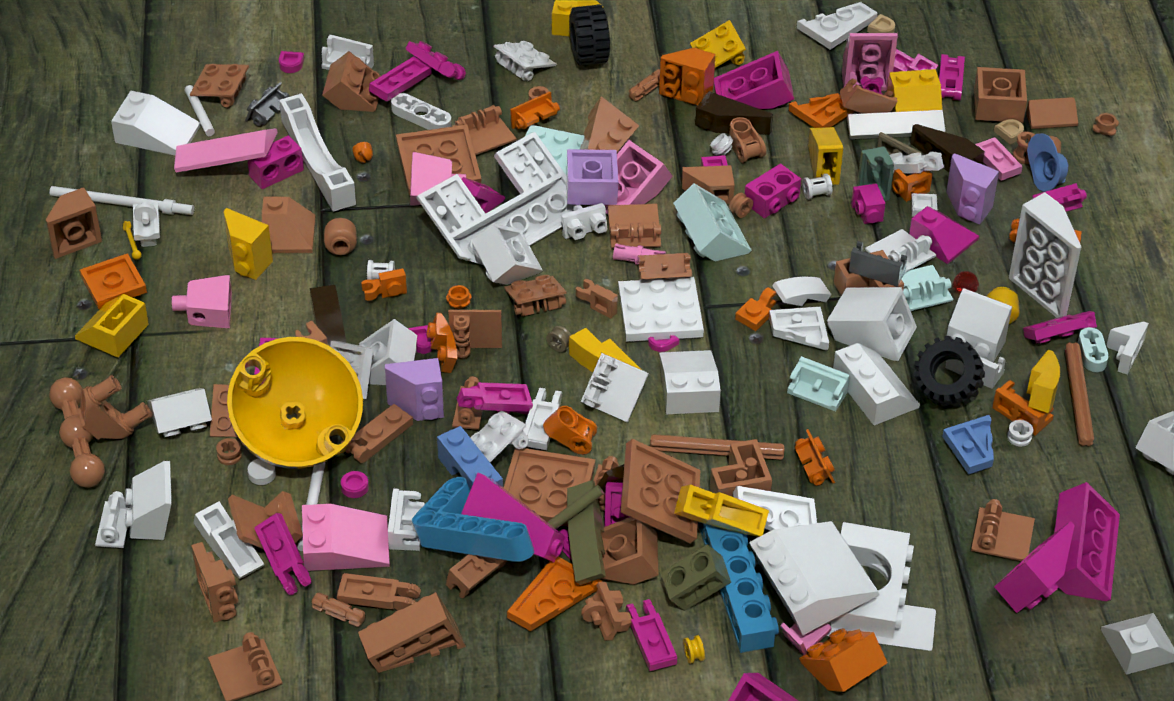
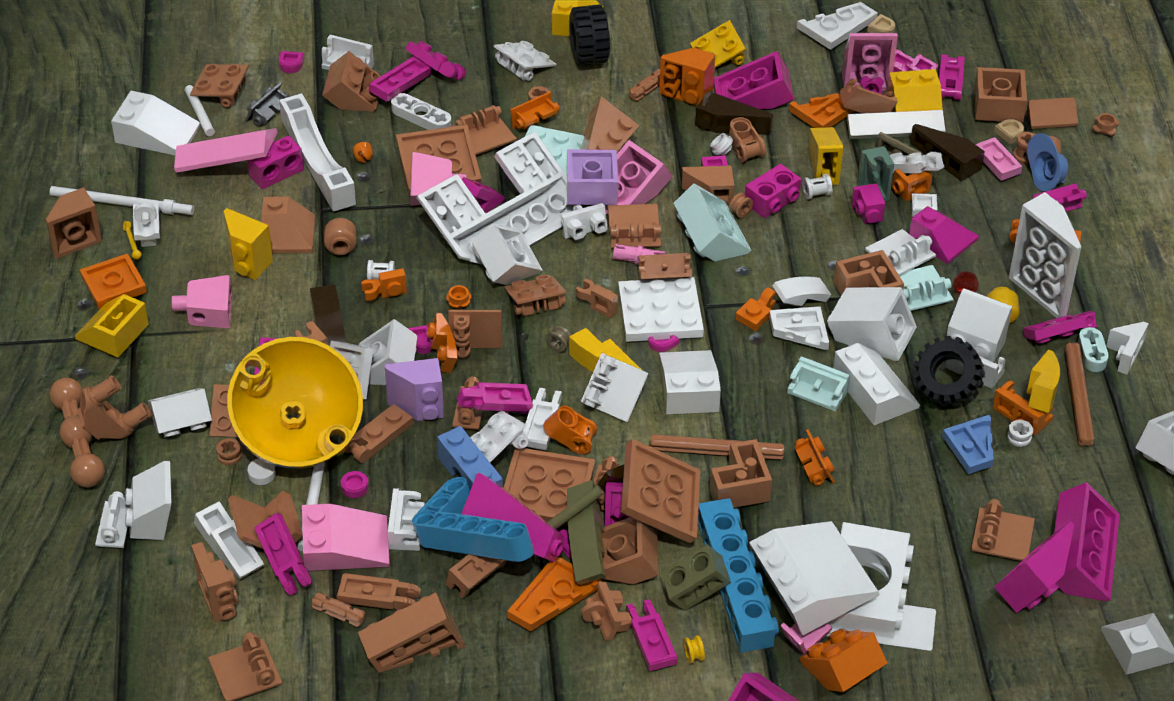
(721, 511): yellow slope -> none
(783, 509): white wing -> none
(876, 266): dark grey hinge -> none
(971, 188): lavender slope -> none

